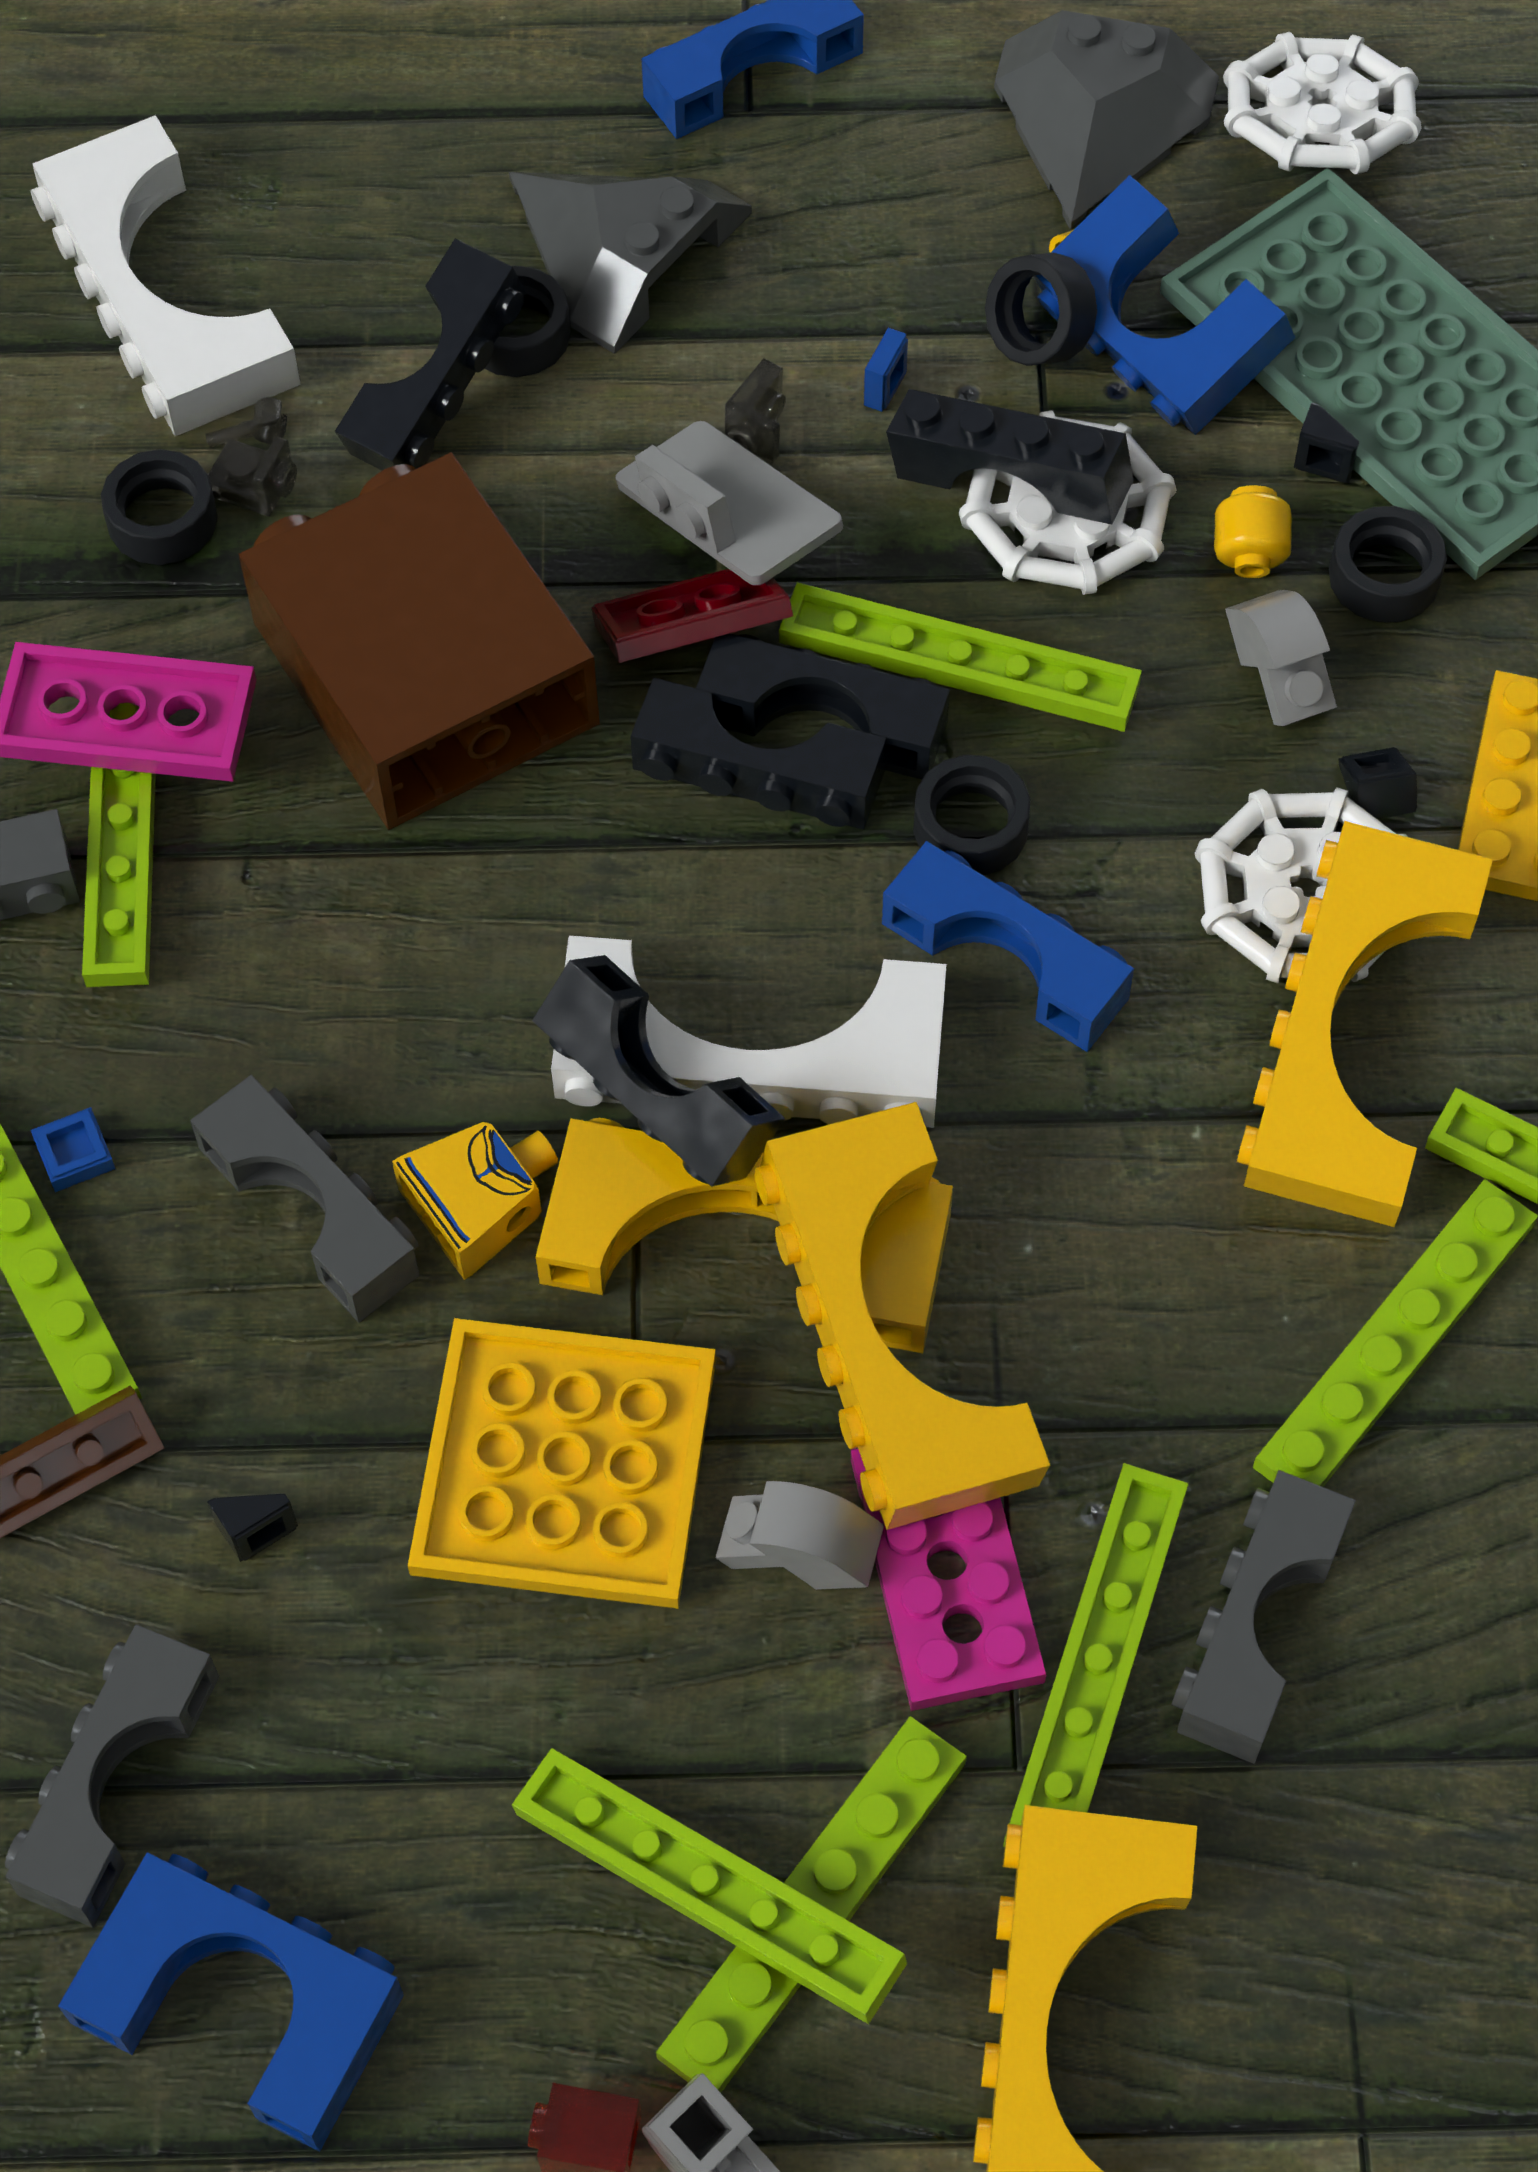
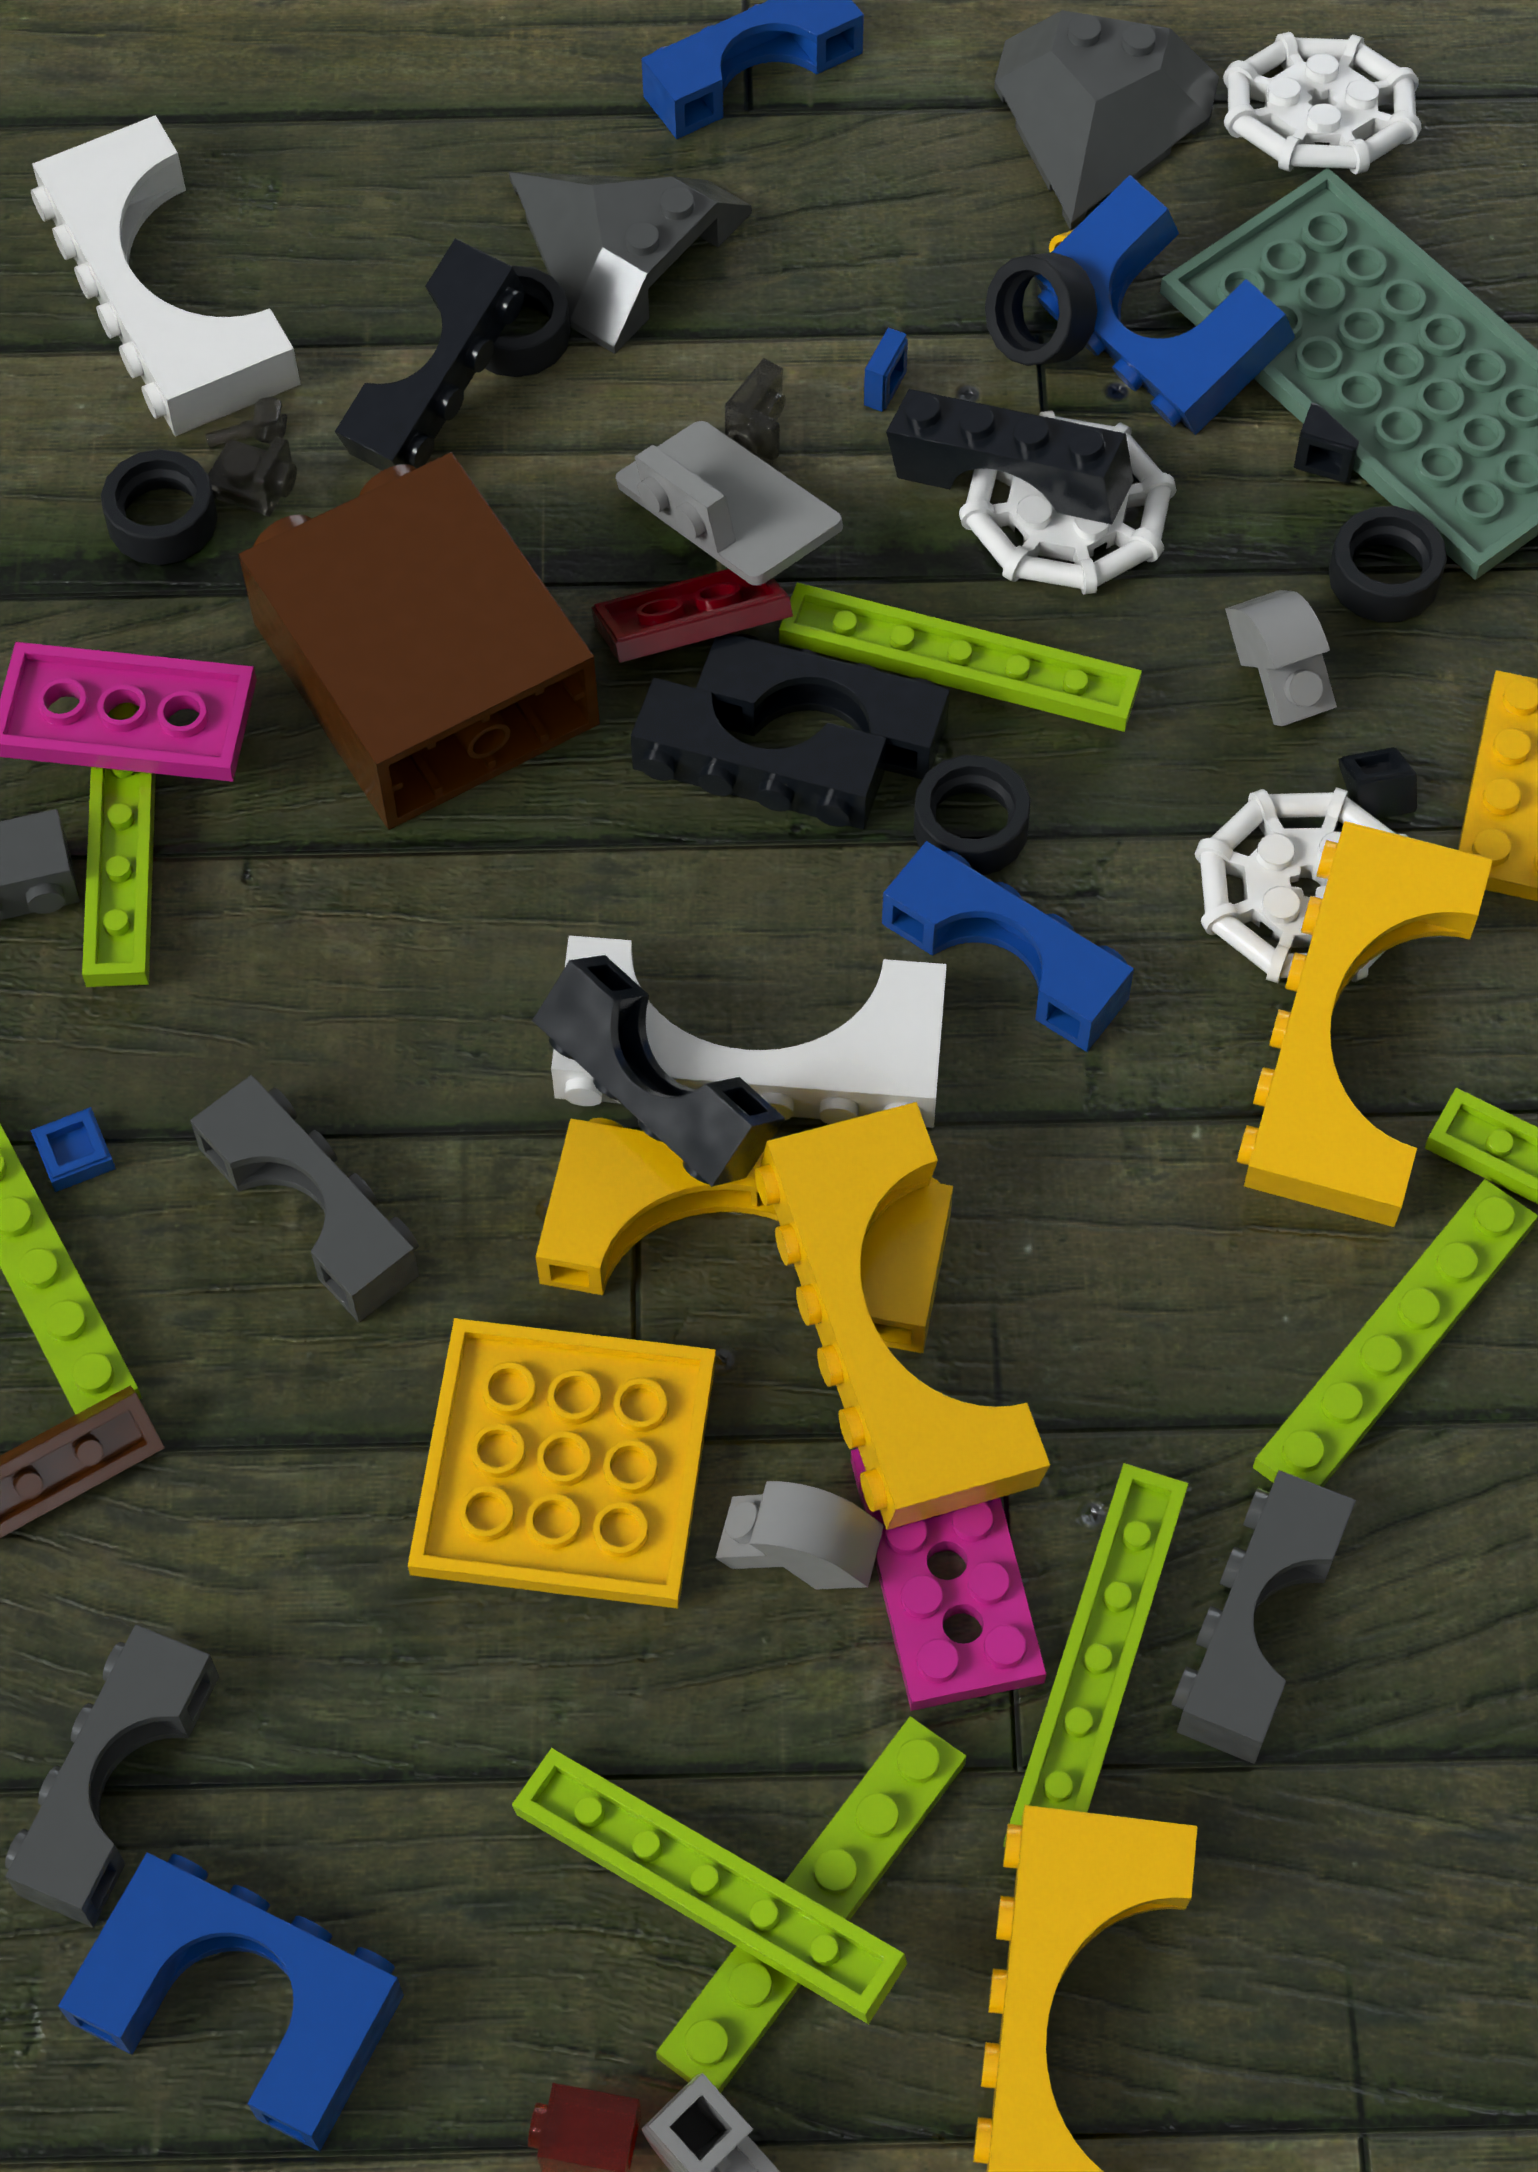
(253, 1521): black slope -> none
(475, 1191): yellow torso -> none
(1253, 531): yellow head -> none

